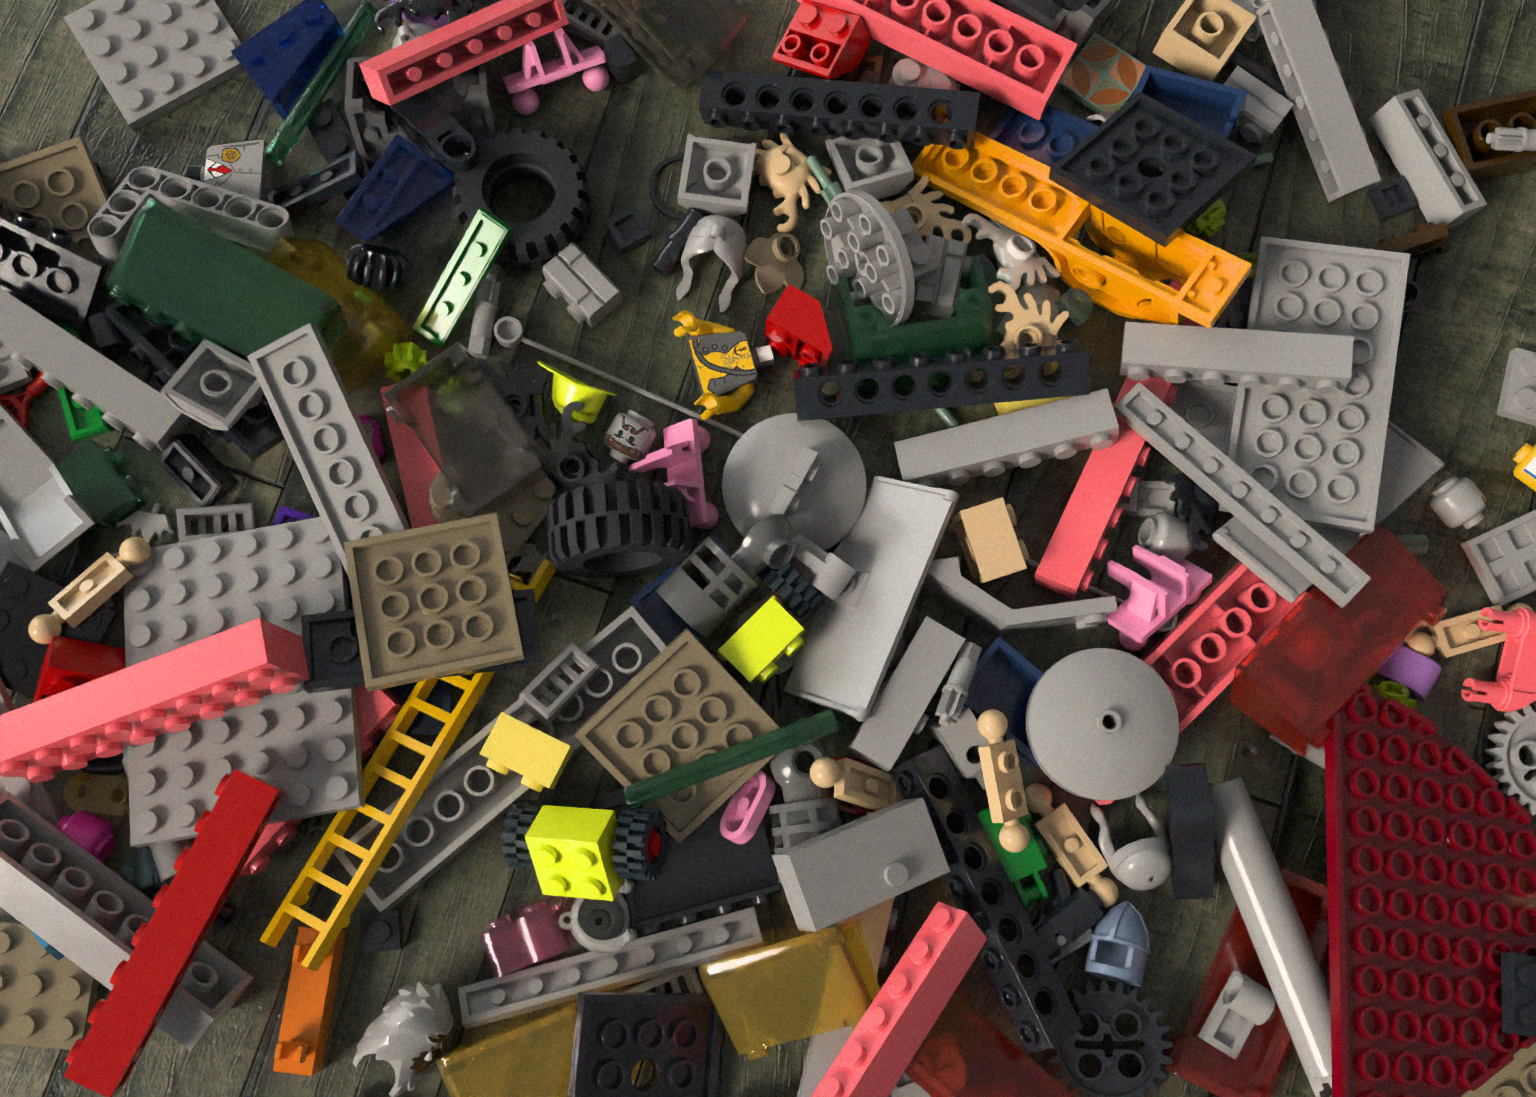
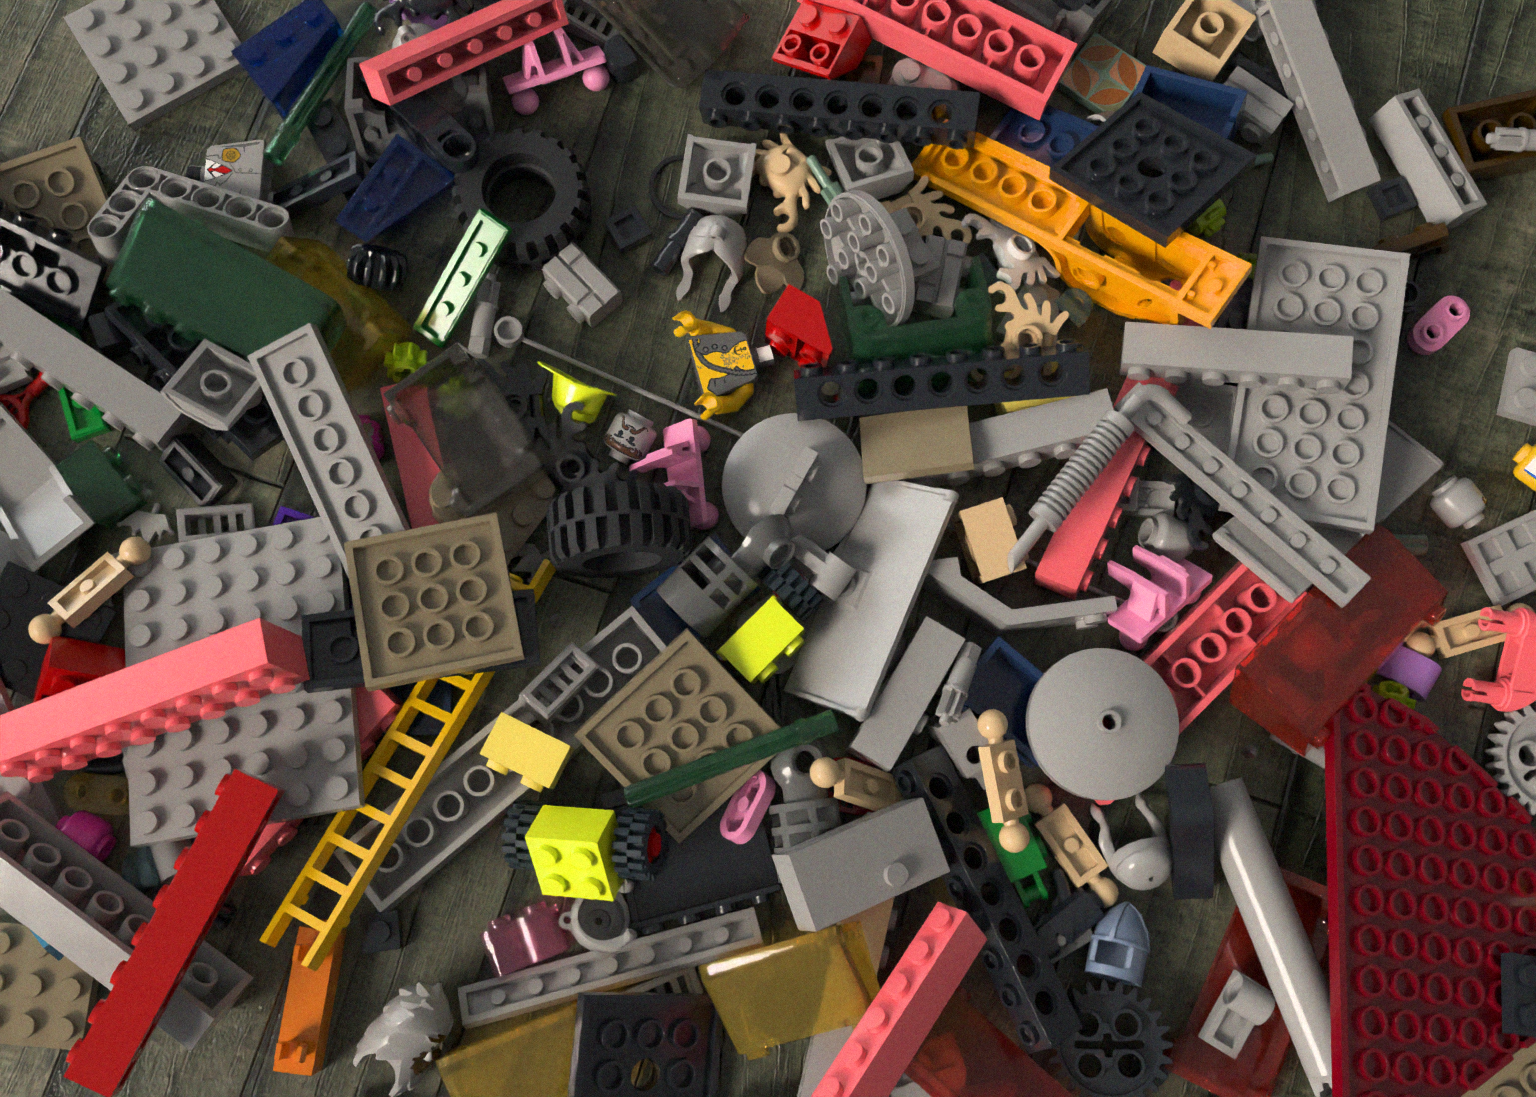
(915, 444): none -> dark tan tile
(1088, 463): none -> light grey piece
(1440, 323): none -> bright pink plate

